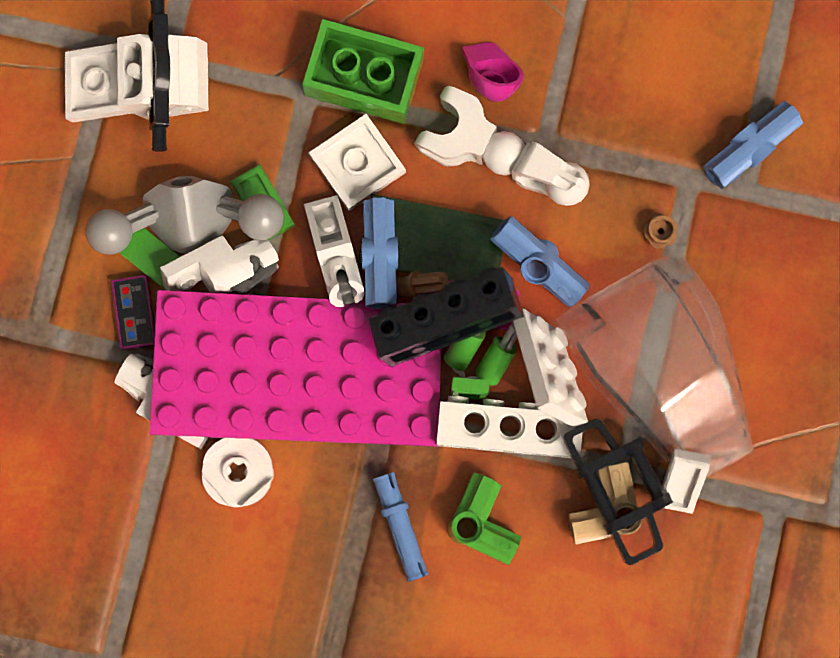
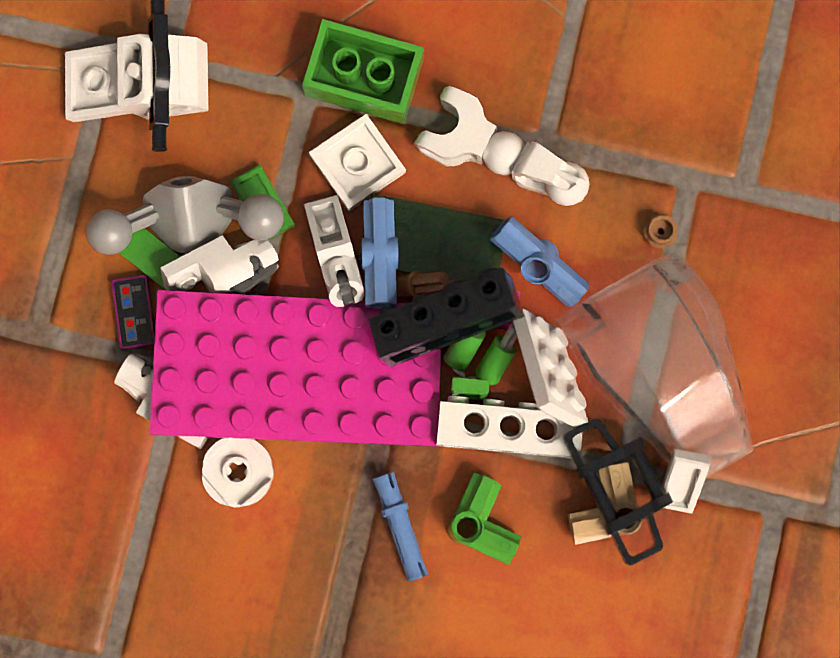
(492, 71): dark pink cap -> none
(753, 144): medium blue piece -> none

